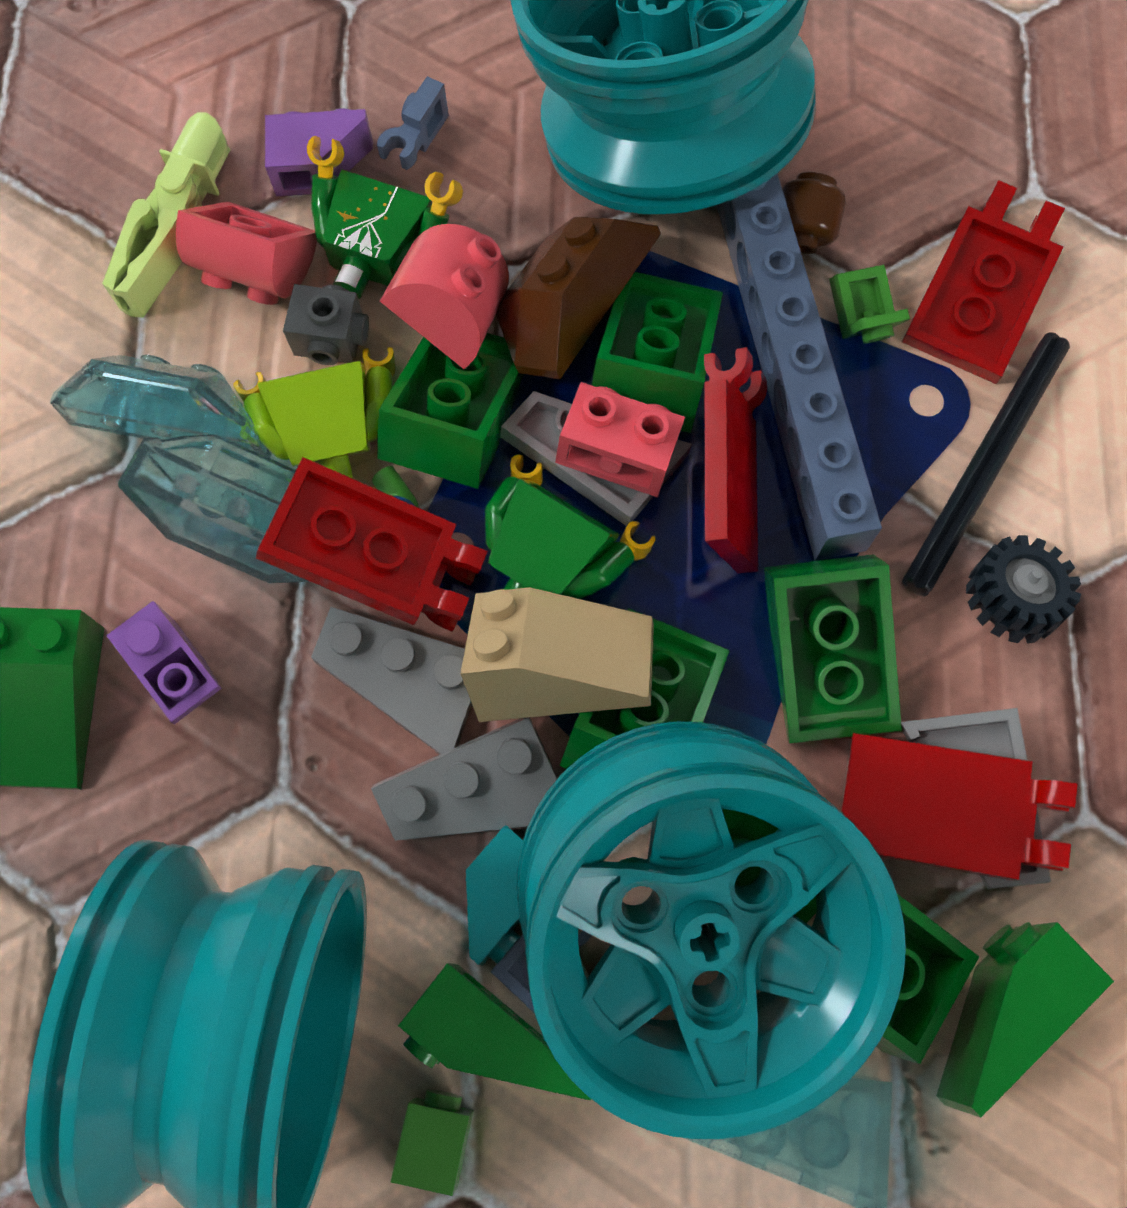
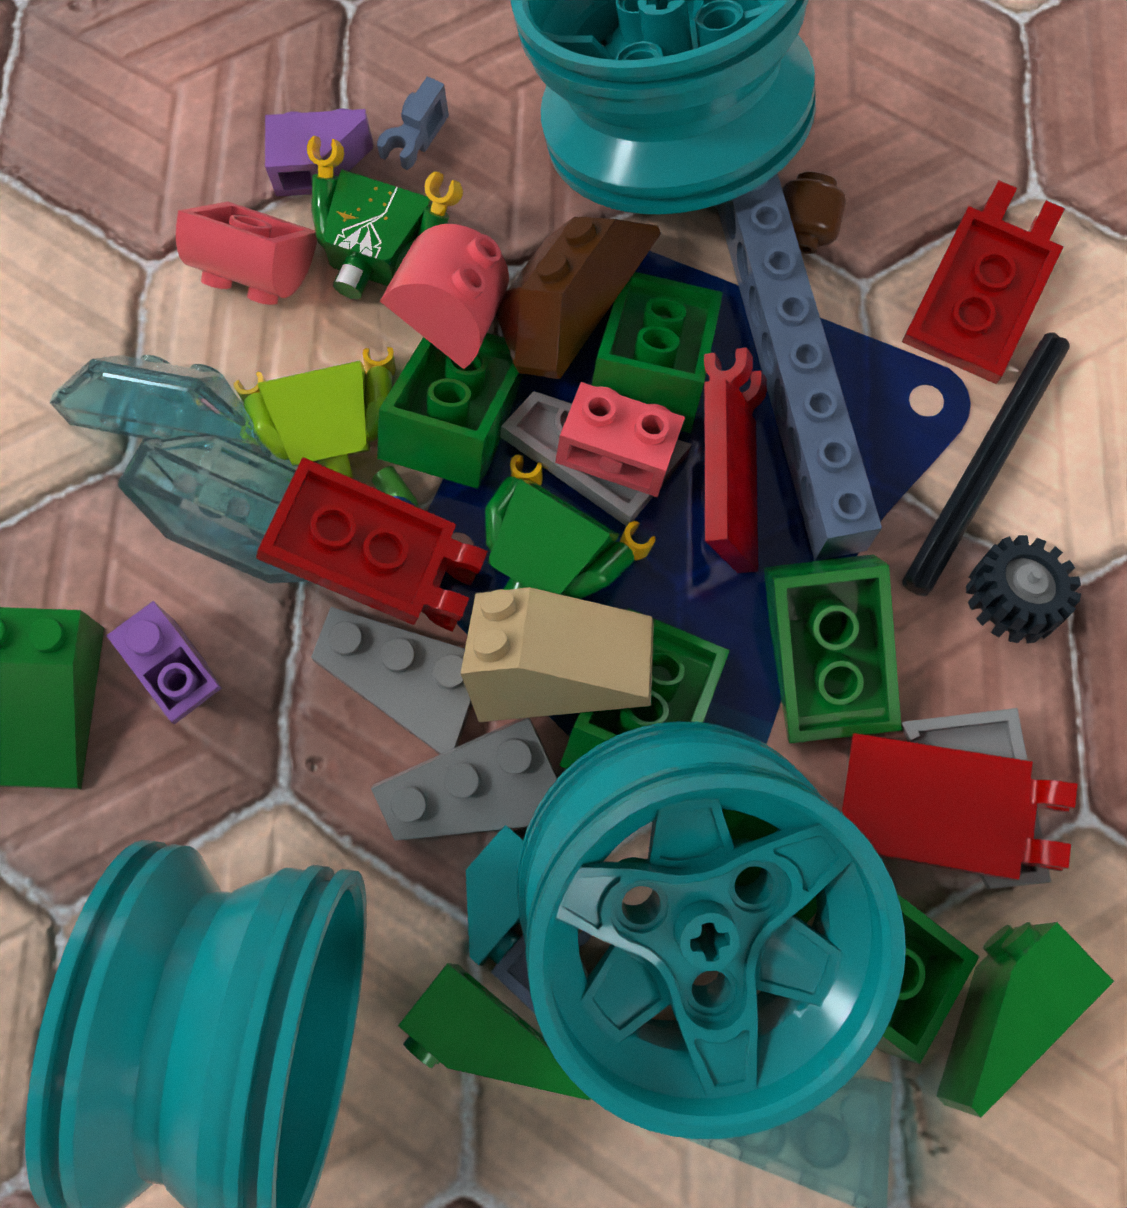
(147, 244): yellowish green arm -> none
(325, 324): dark grey brick -> none
(433, 1143): bright green brick -> none
(866, 304): bright green bracket -> none

